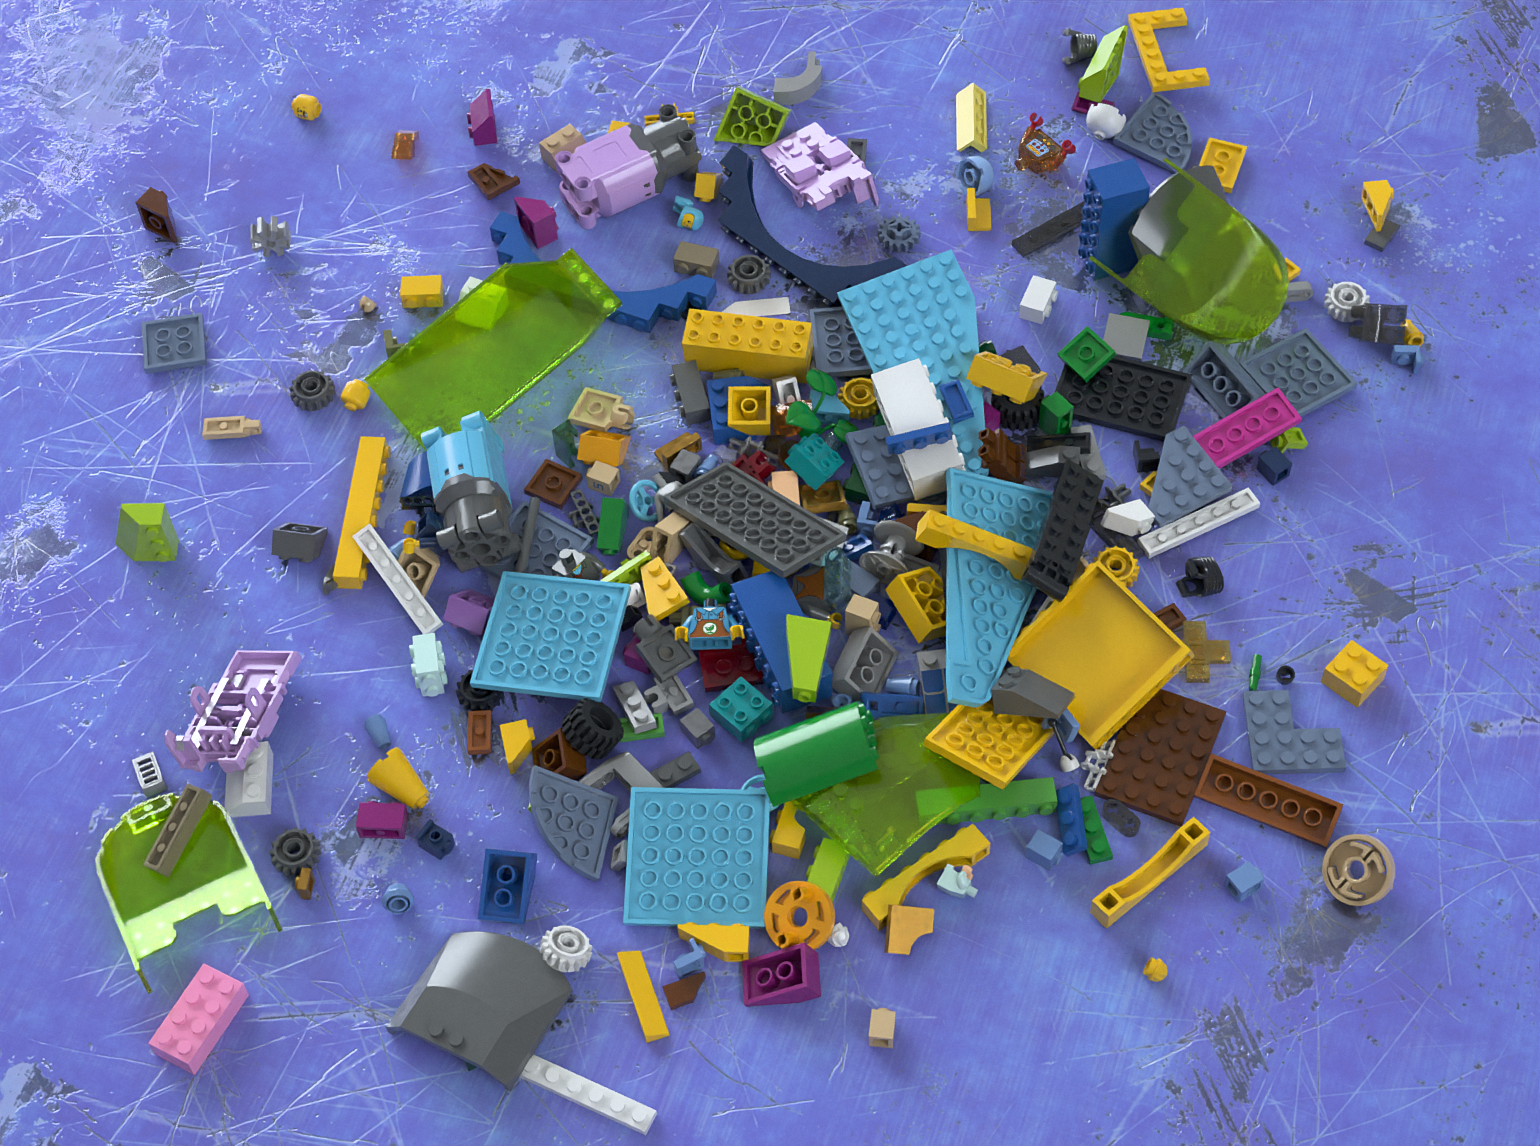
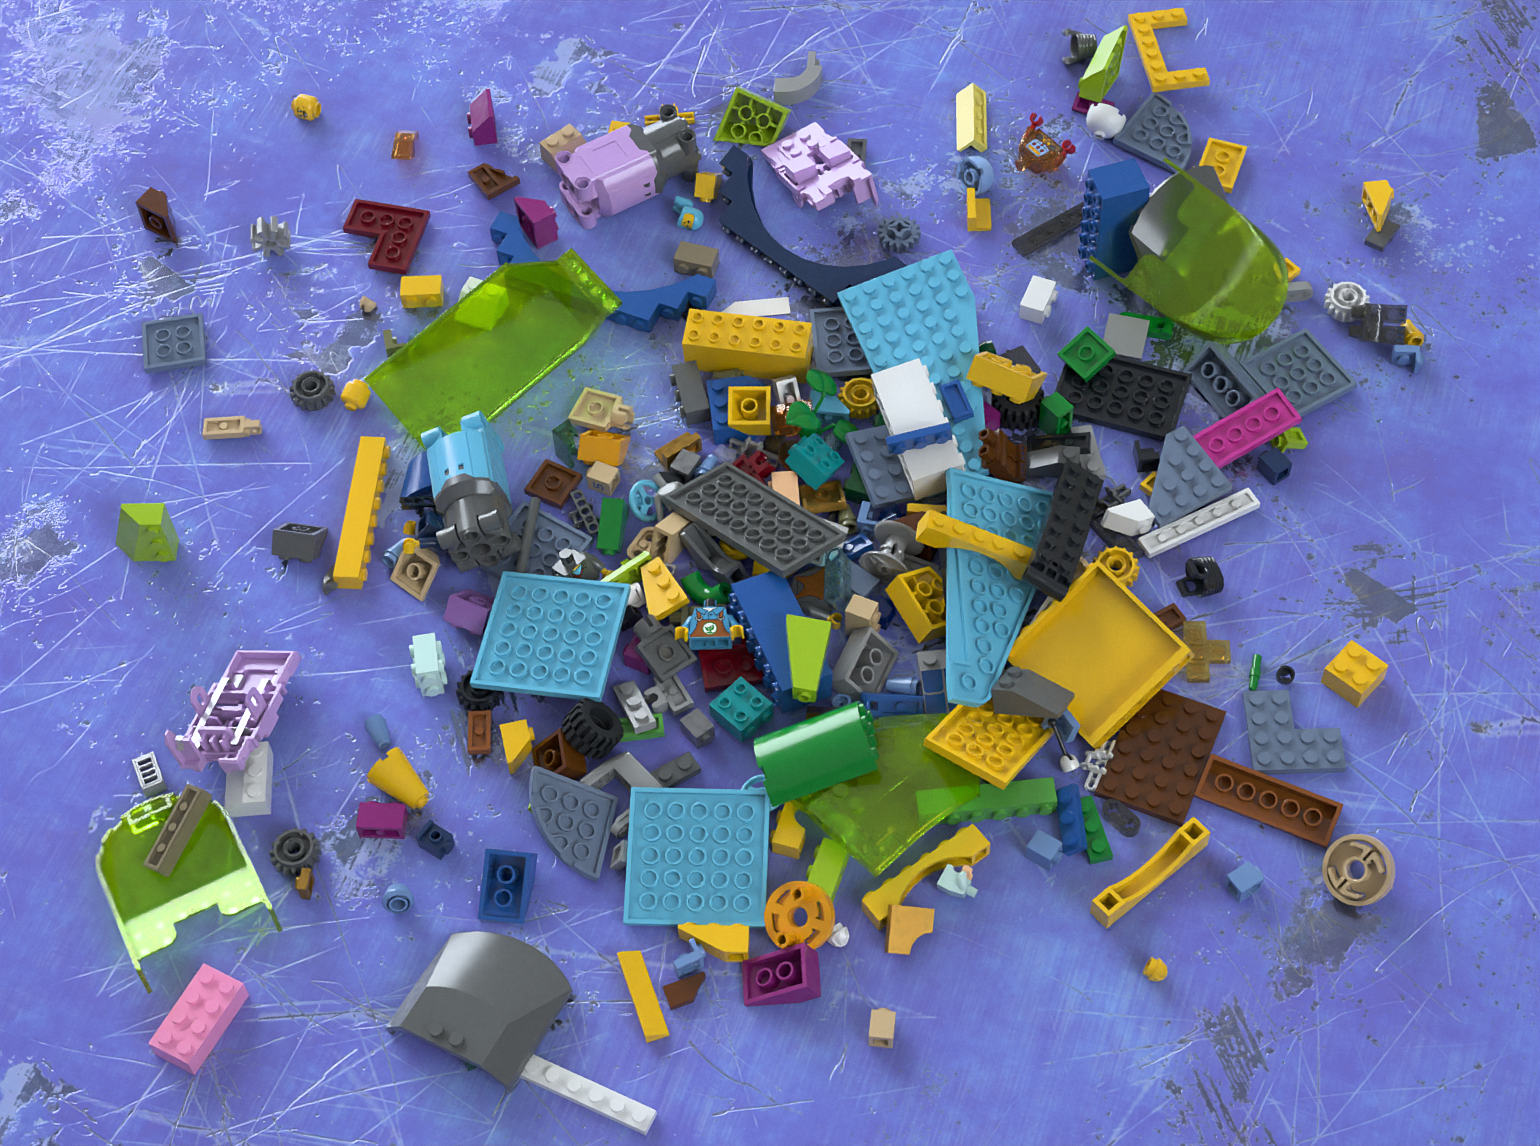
(397, 230): none -> dark red plate
(397, 580): white plate -> none
(566, 948): white gear -> none
(748, 274): dark grey gear -> none

